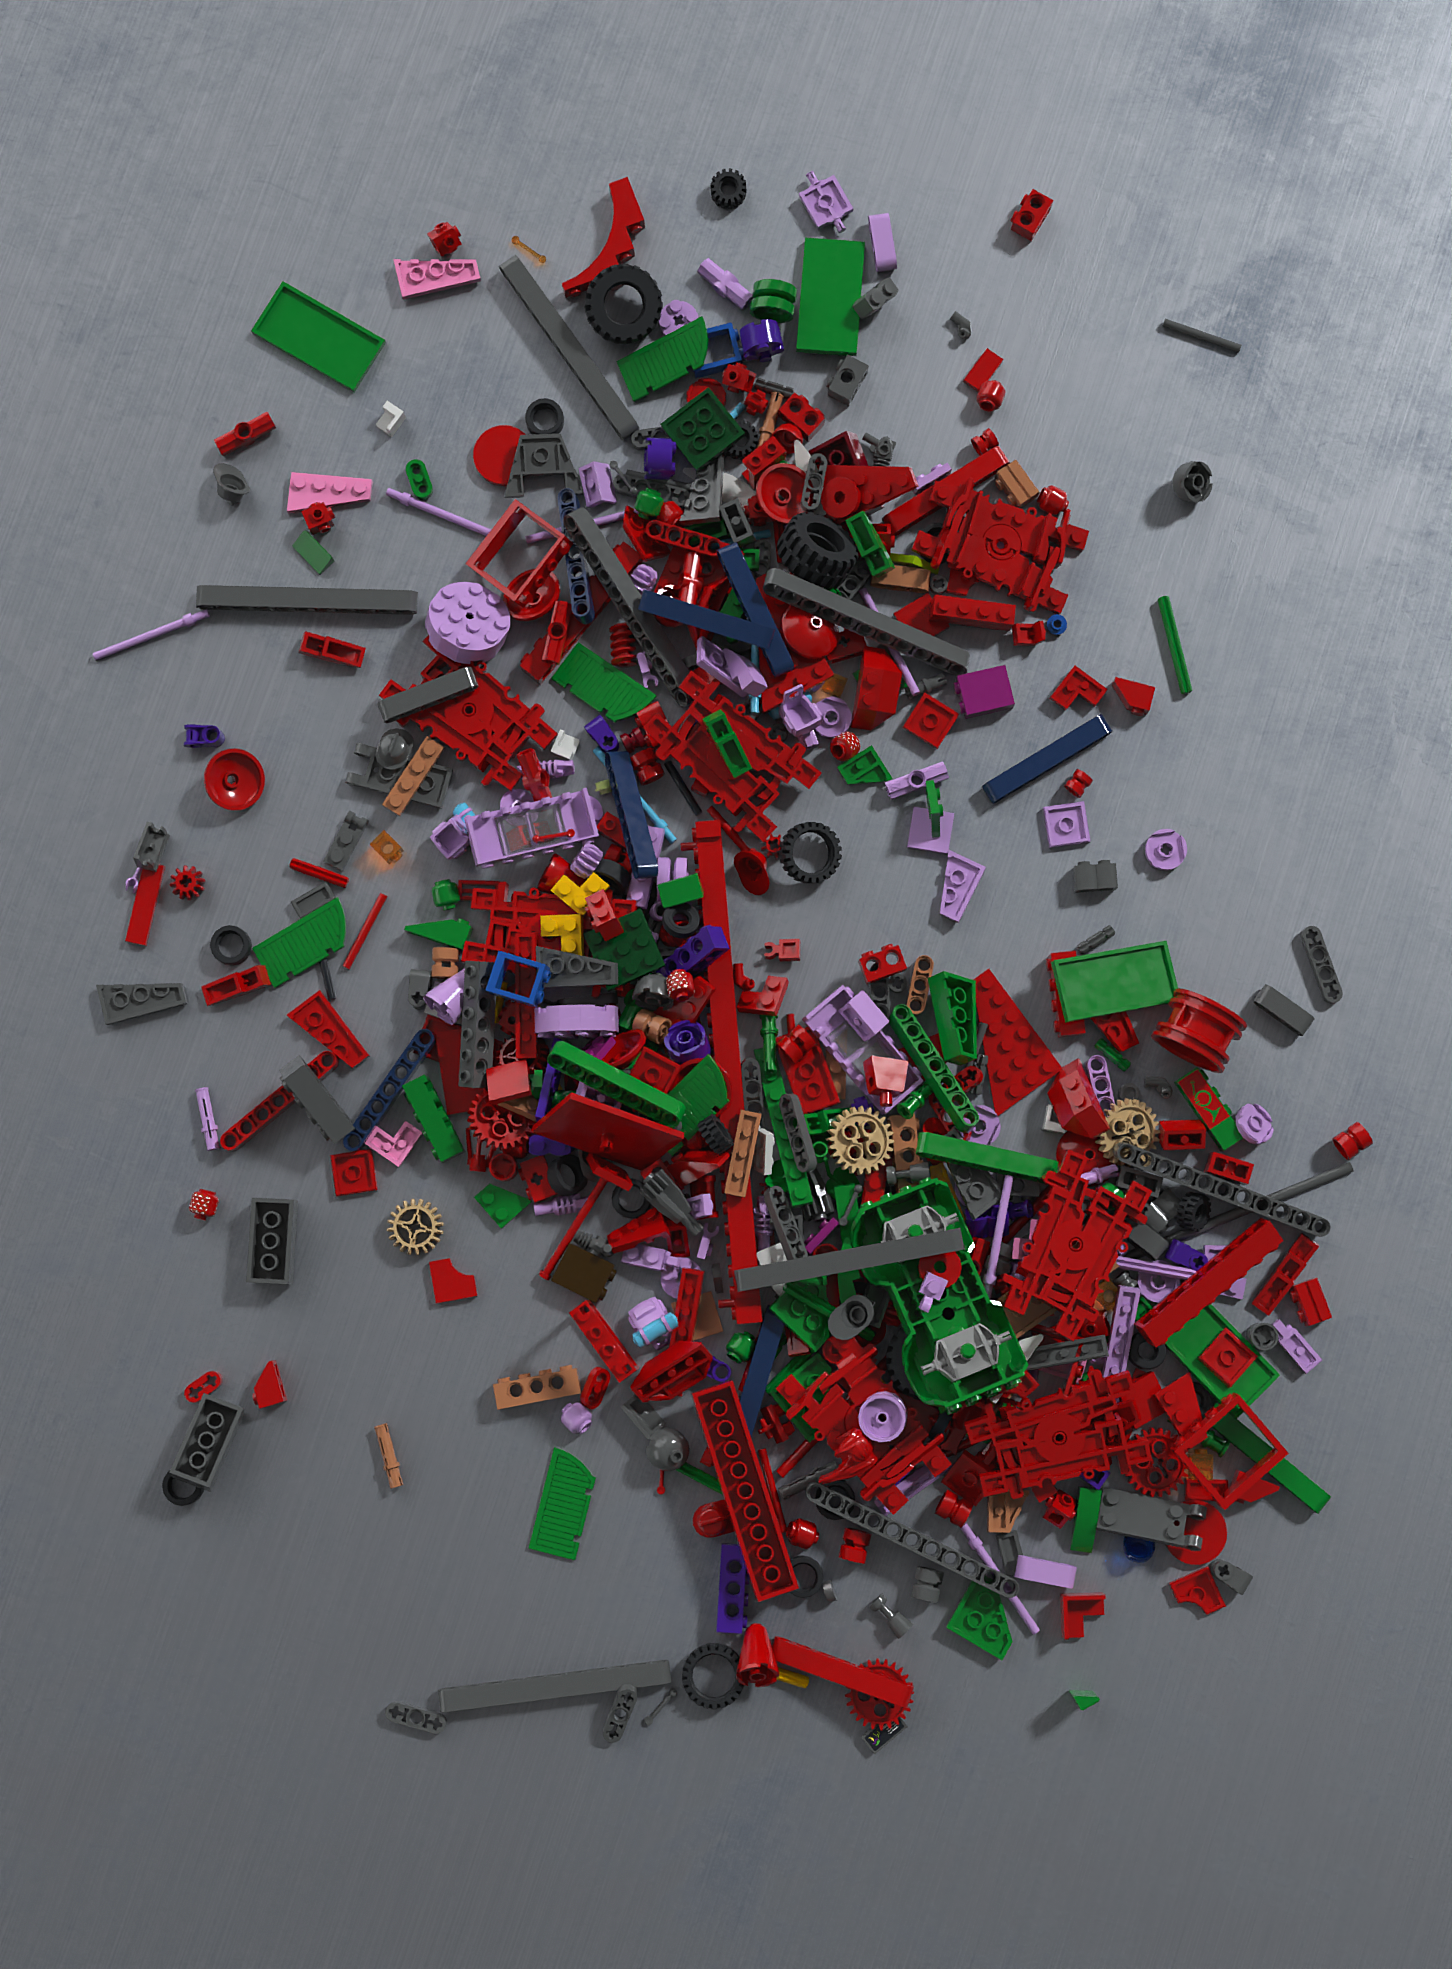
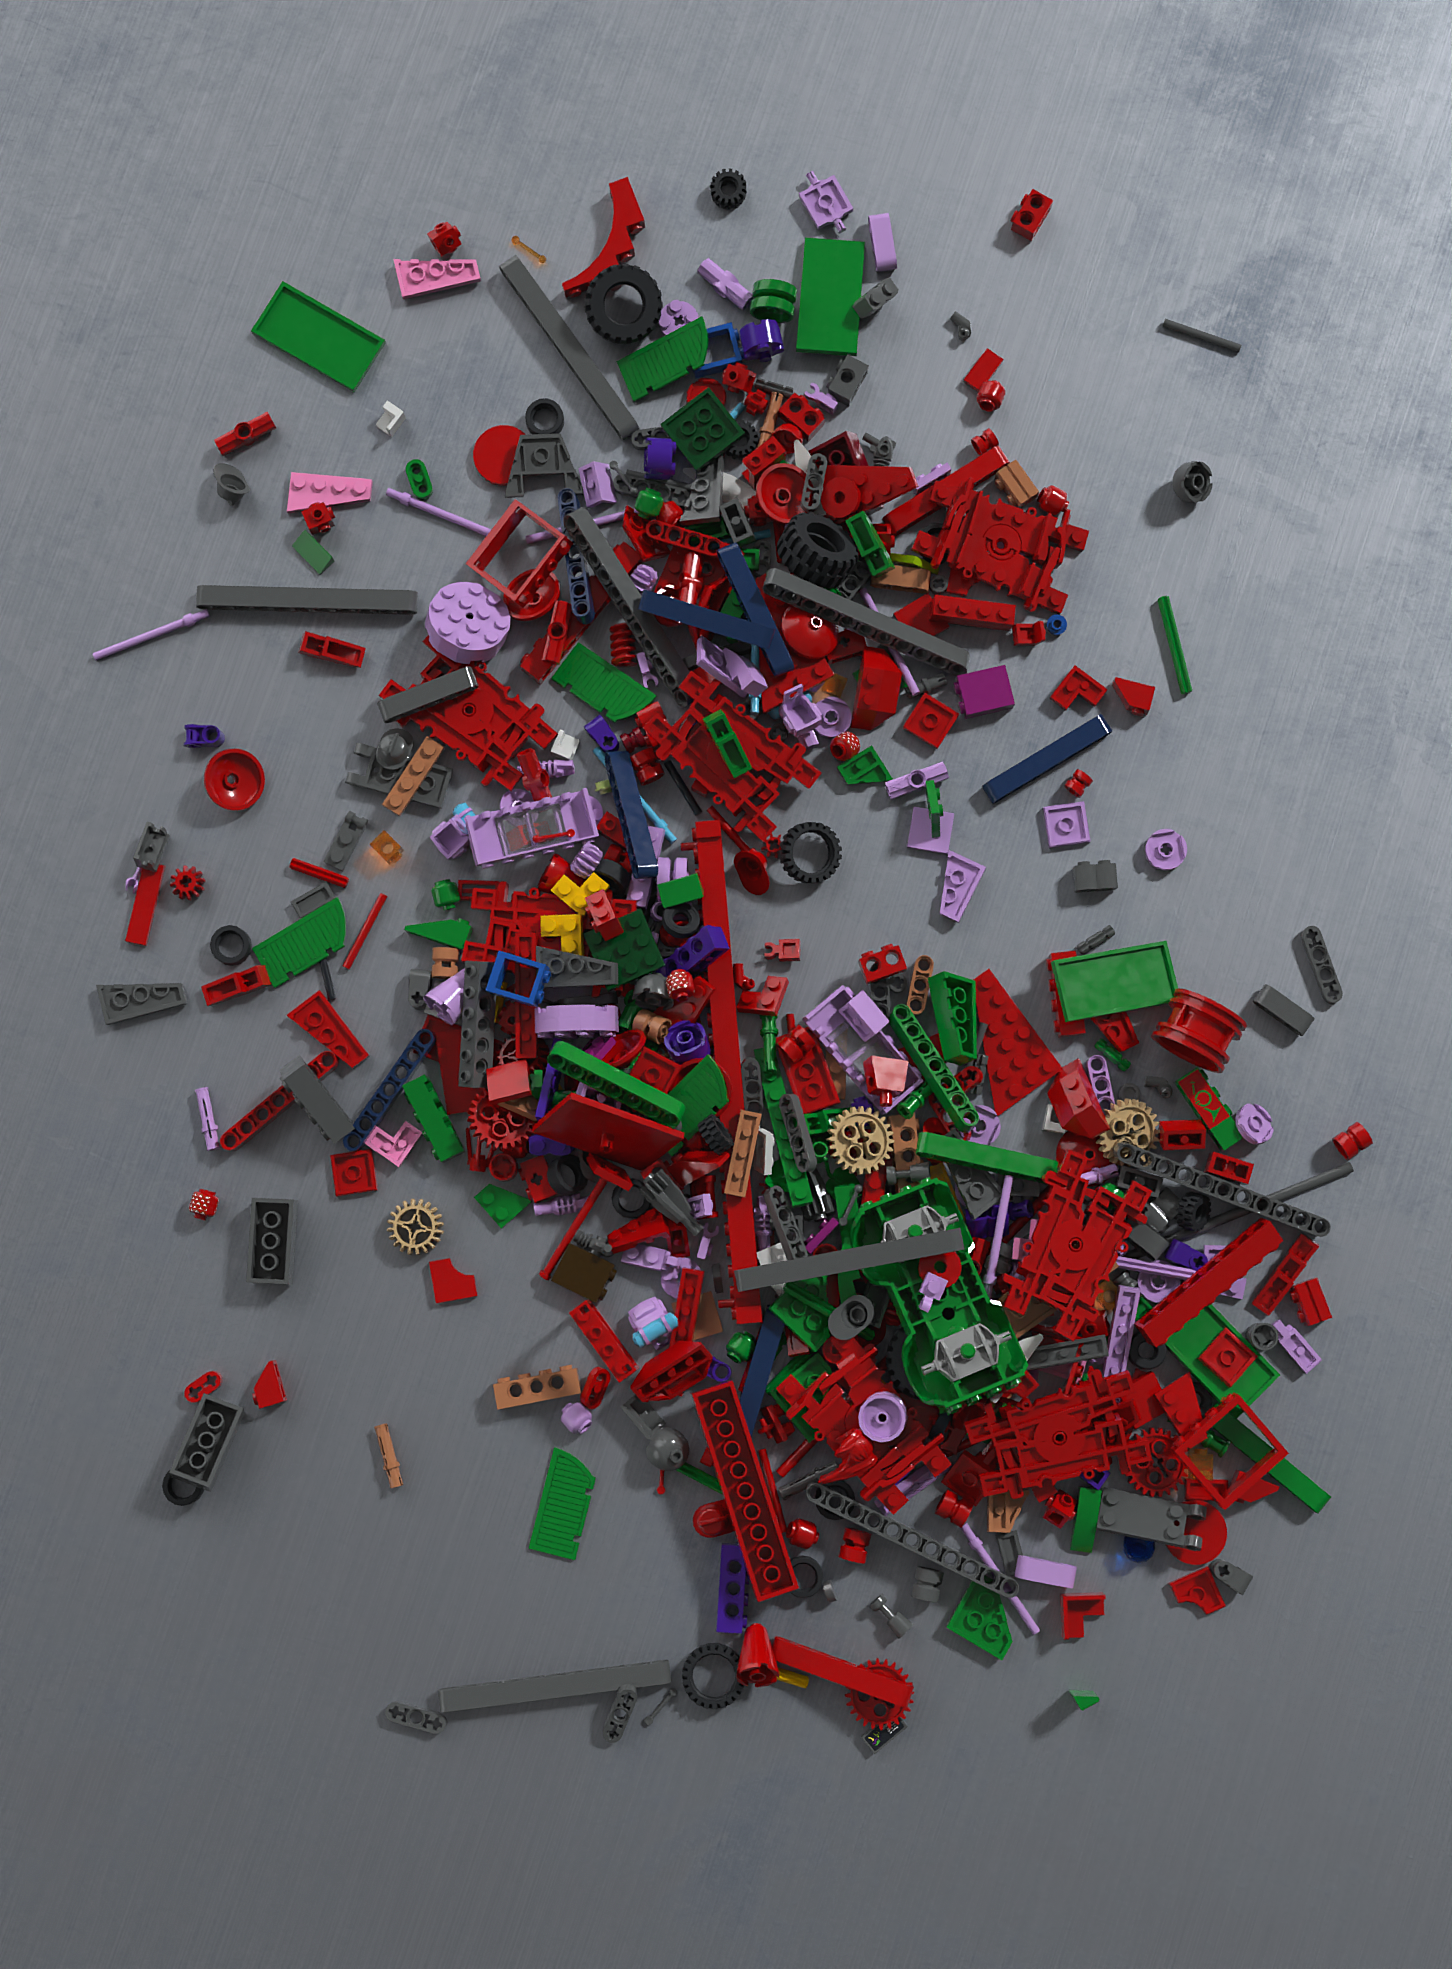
(825, 402): none -> lavender plate

